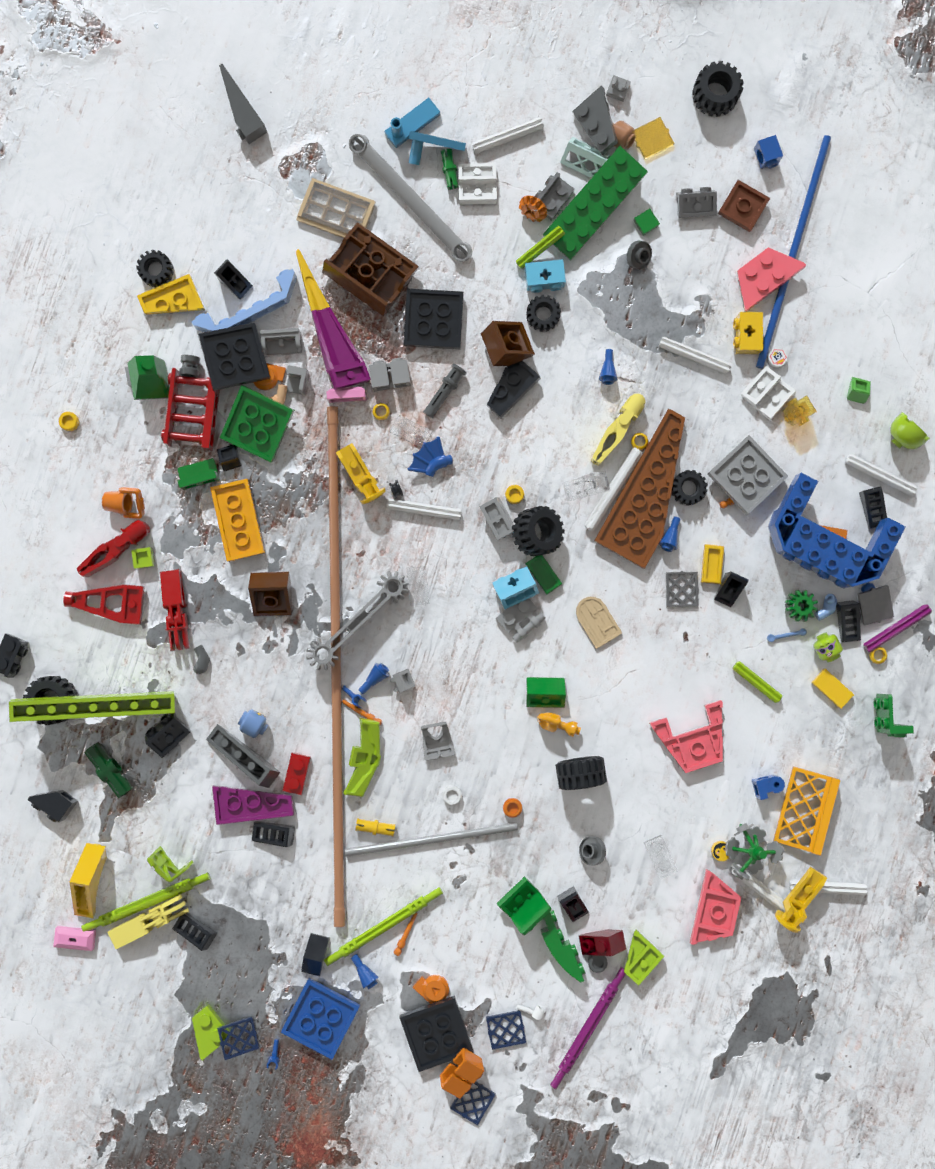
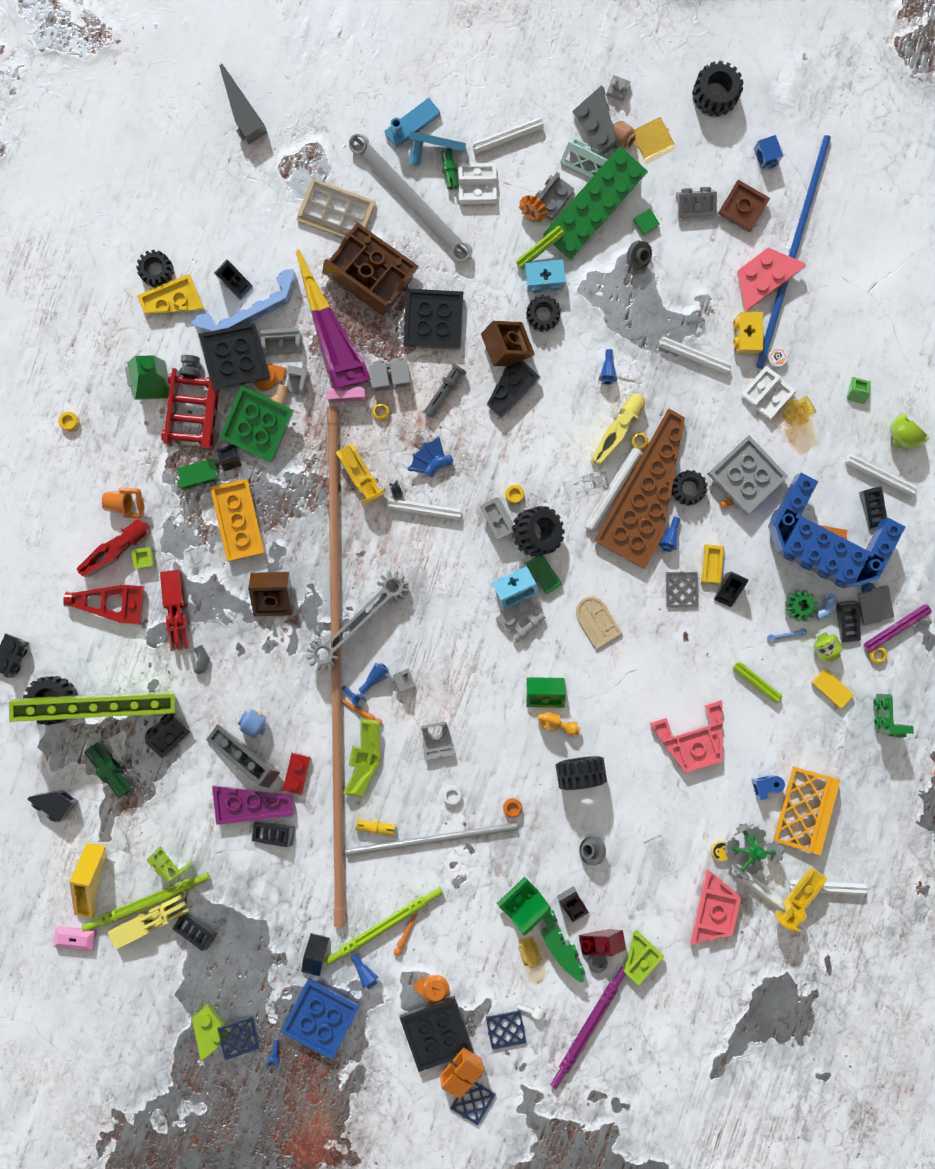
(529, 952): none -> clear yellow brick

